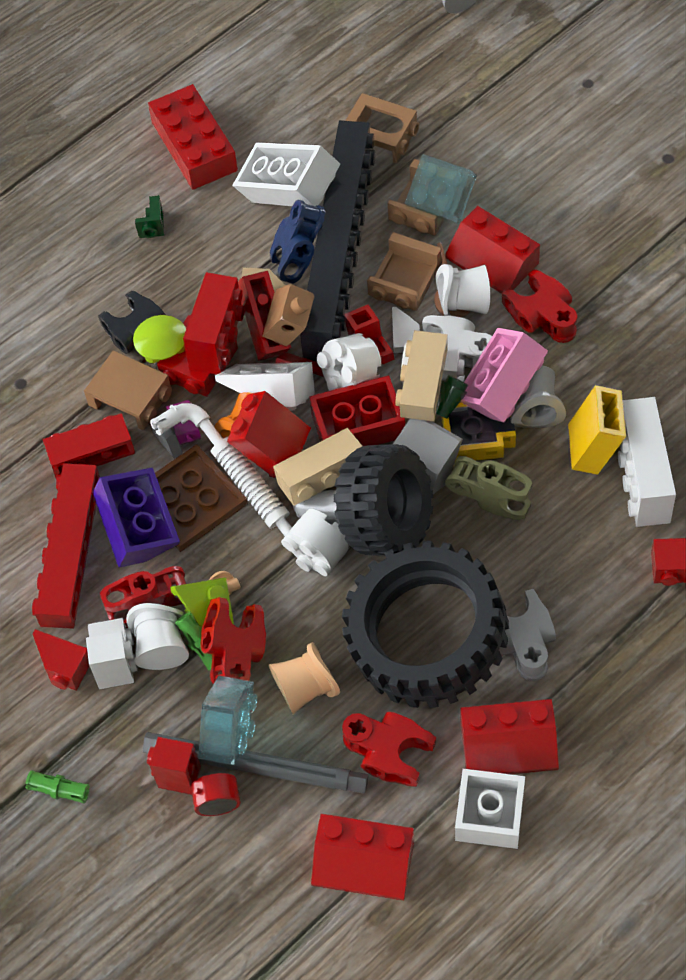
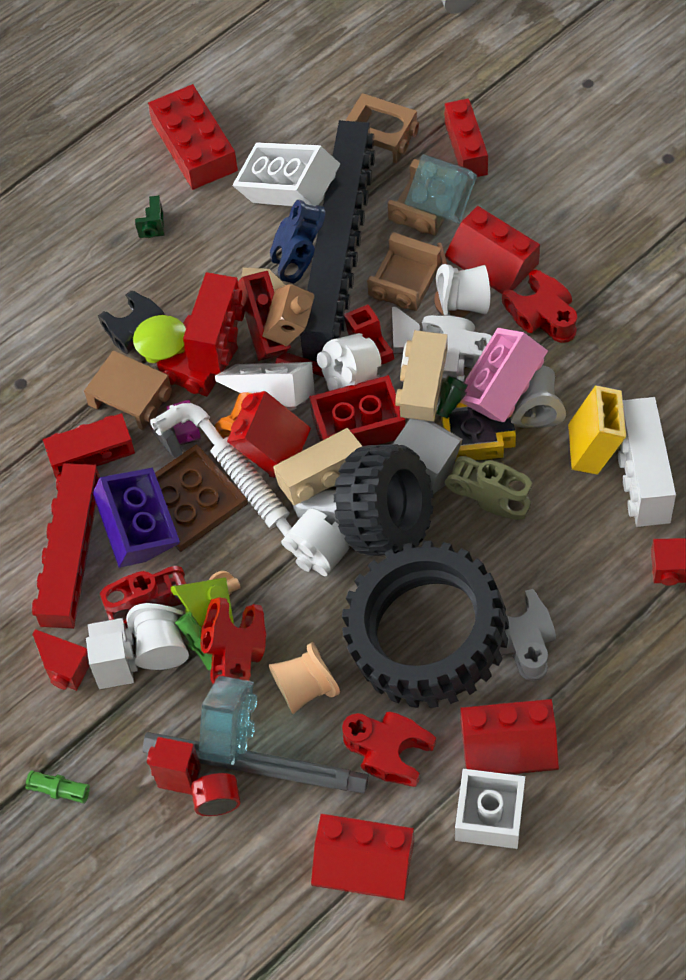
(466, 137): none -> red brick

